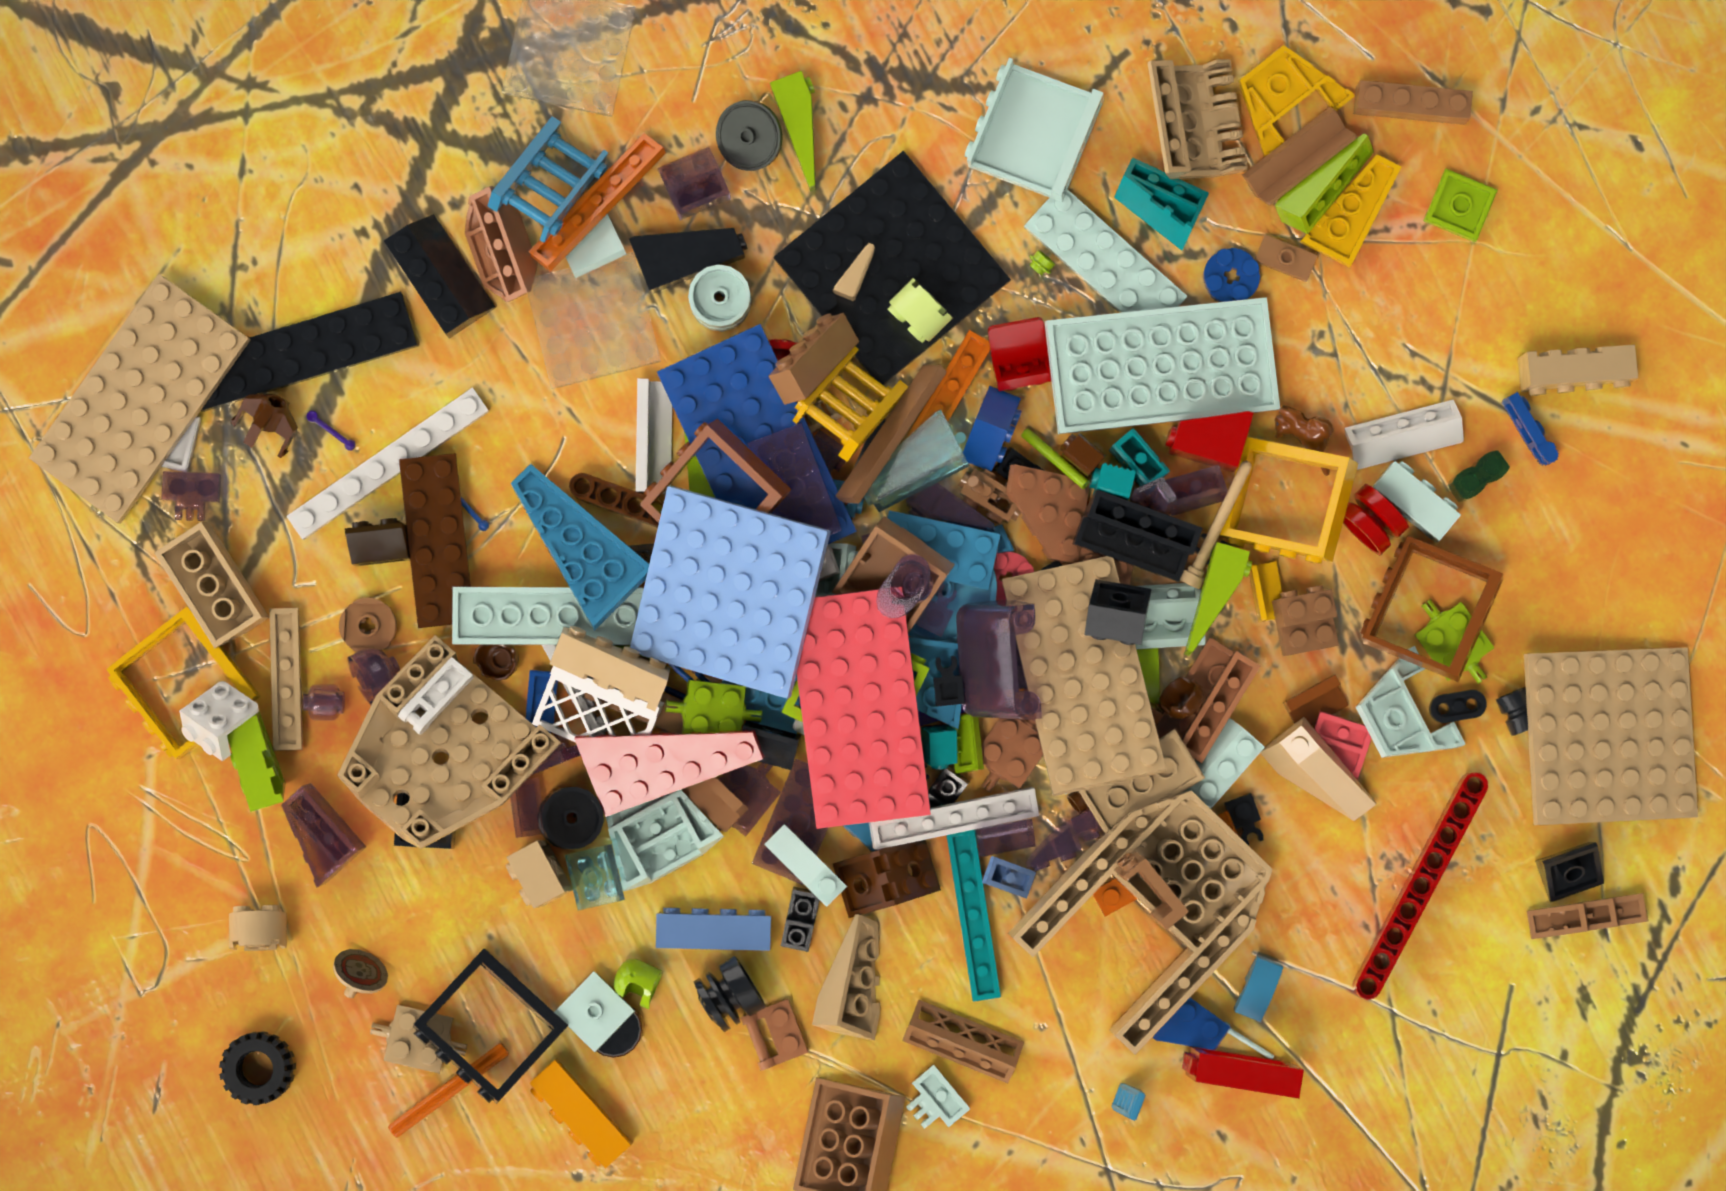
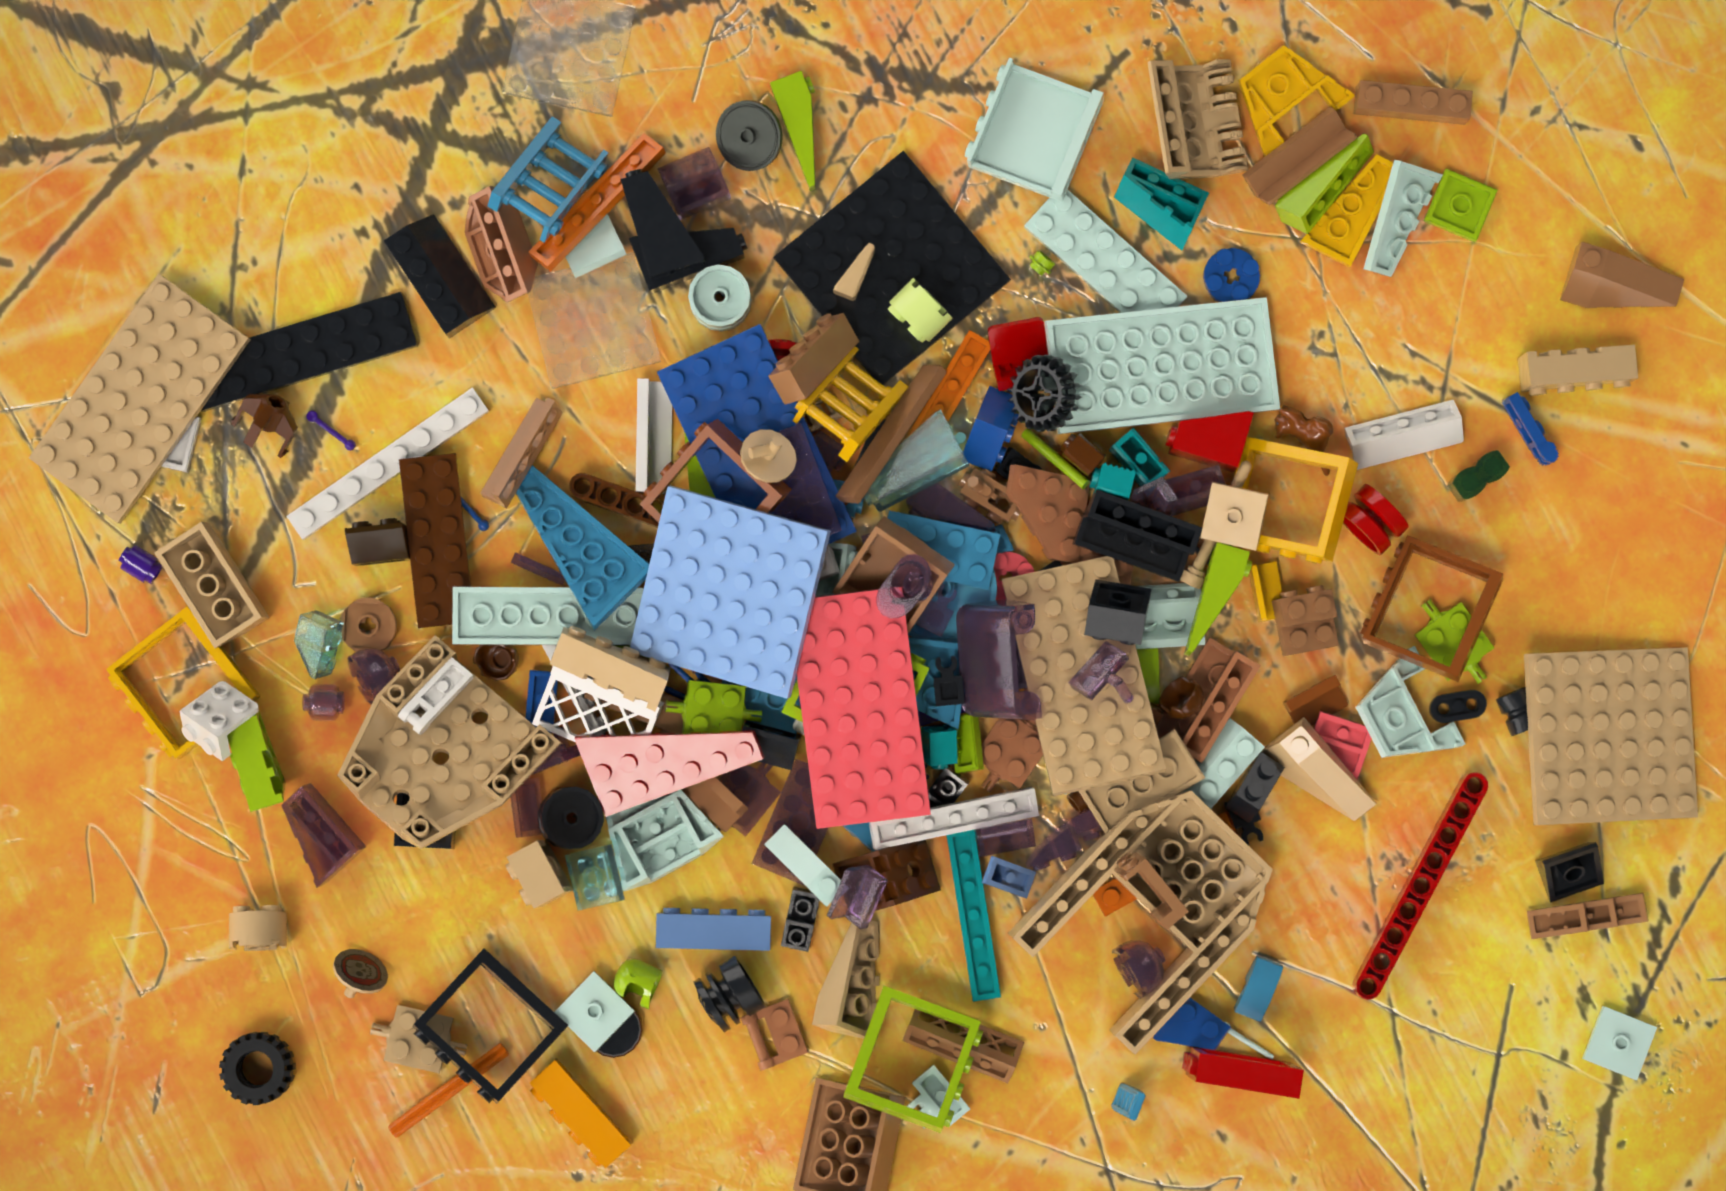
(140, 564): none -> dark purple brick
(190, 492): hinge -> none
(286, 679): tan plate -> none
(318, 641): none -> clear light blue slope
(522, 452): none -> medium nougat fence
(538, 569): none -> tile
(661, 234): none -> black slope
(768, 456): none -> tan shield
(858, 895): none -> panel
(954, 1089): none -> lime window
(1052, 378): none -> black gear
(1102, 670): none -> plate
(1140, 965): none -> cylinder
(1234, 516): none -> tan plate
(1254, 787): none -> black brick
(1285, 258): medium nougat plate -> none
(1404, 197): none -> light aqua wing
(1417, 501): light aqua brick -> none
(1613, 280): none -> medium nougat wedge
(1619, 1043): none -> light aqua plate

